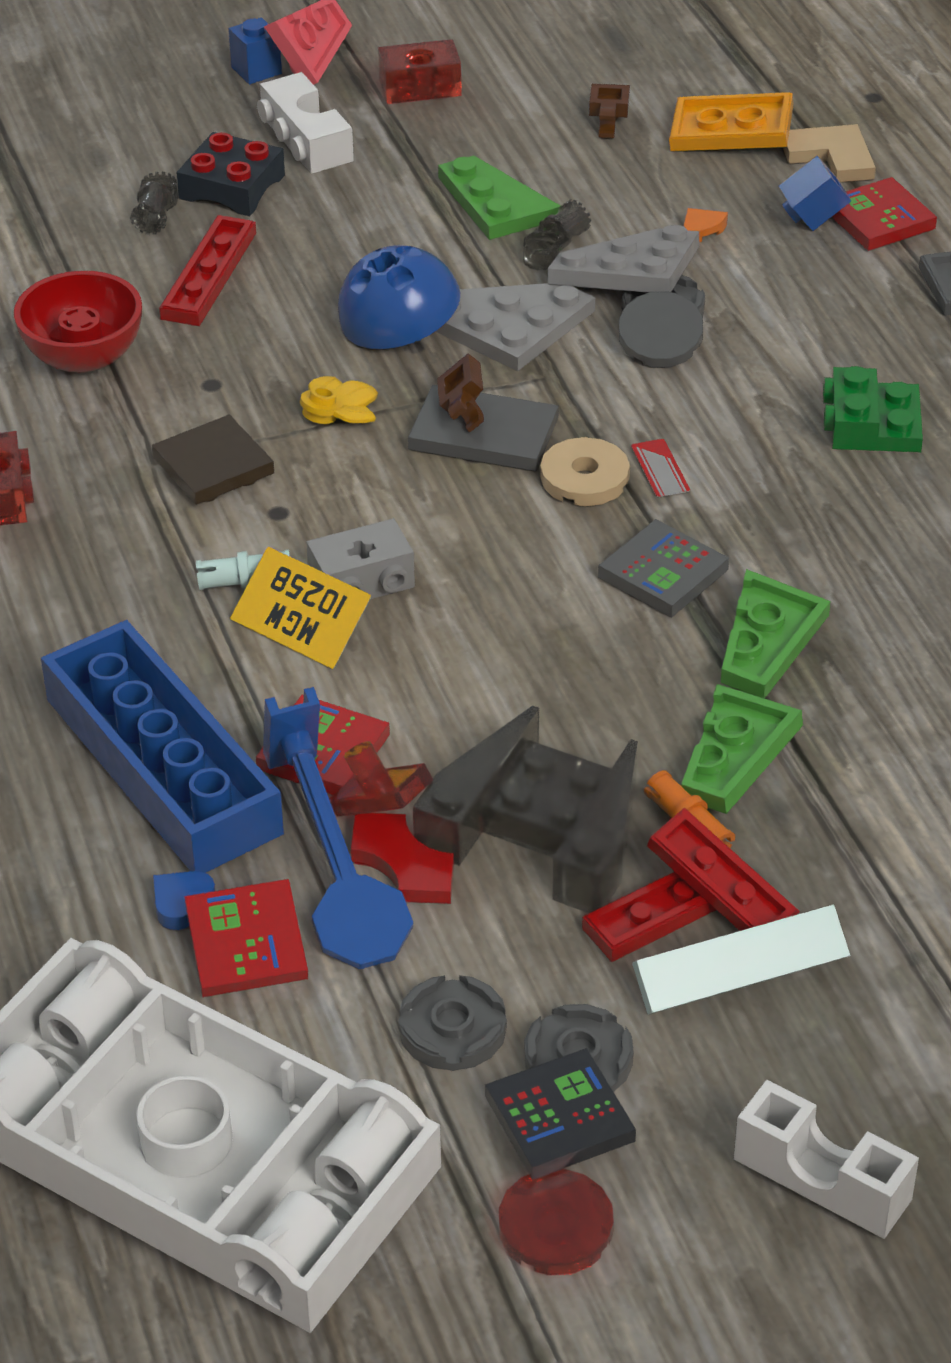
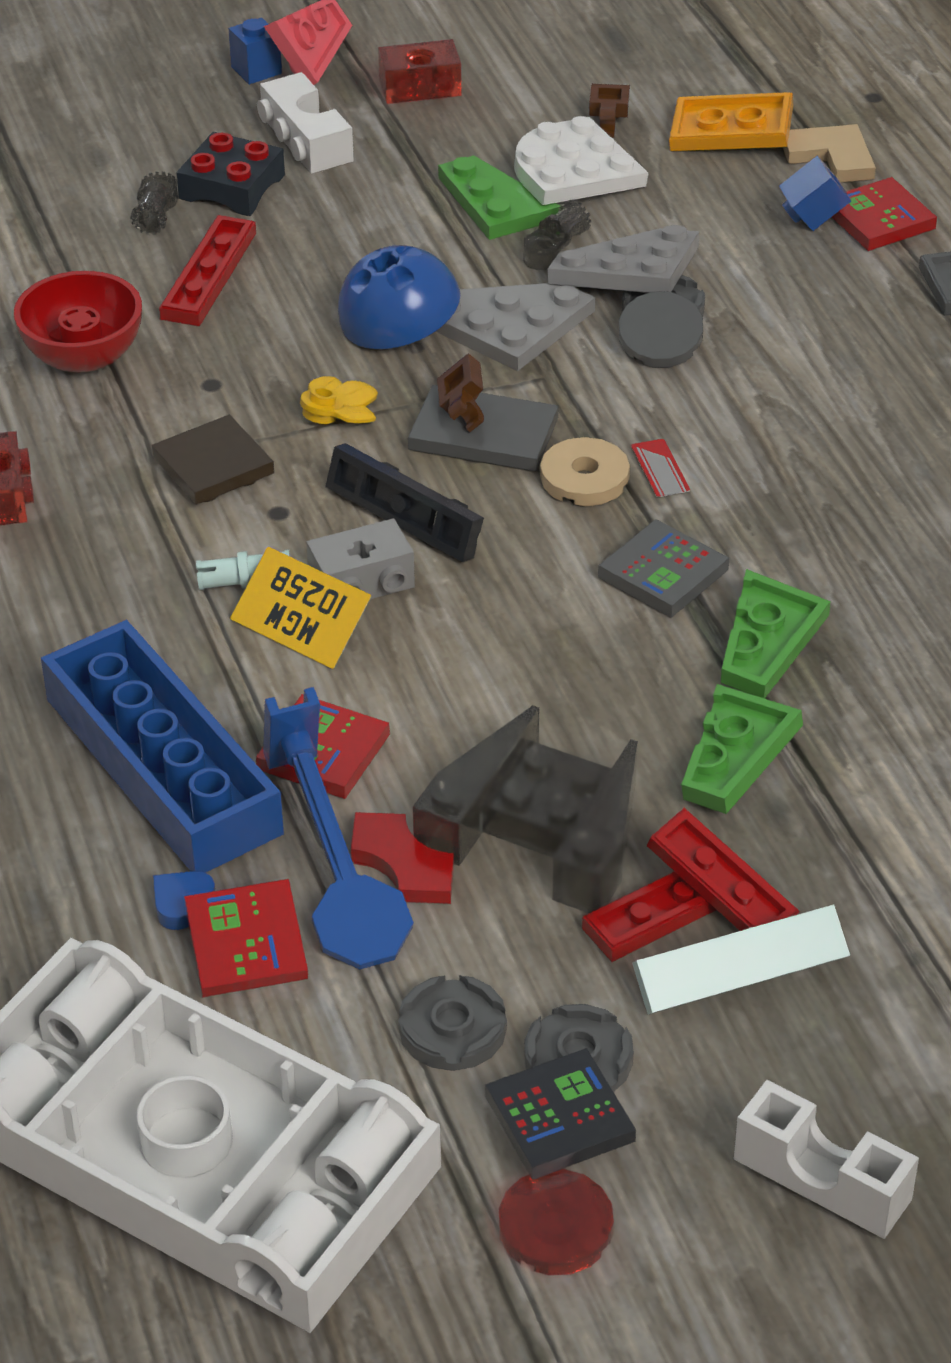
(375, 786): clear red tile -> none
(392, 495): none -> black hinge
(574, 162): none -> white plate
(673, 798): orange pin -> none
(705, 221): orange tile -> none
(870, 412): green plate -> none

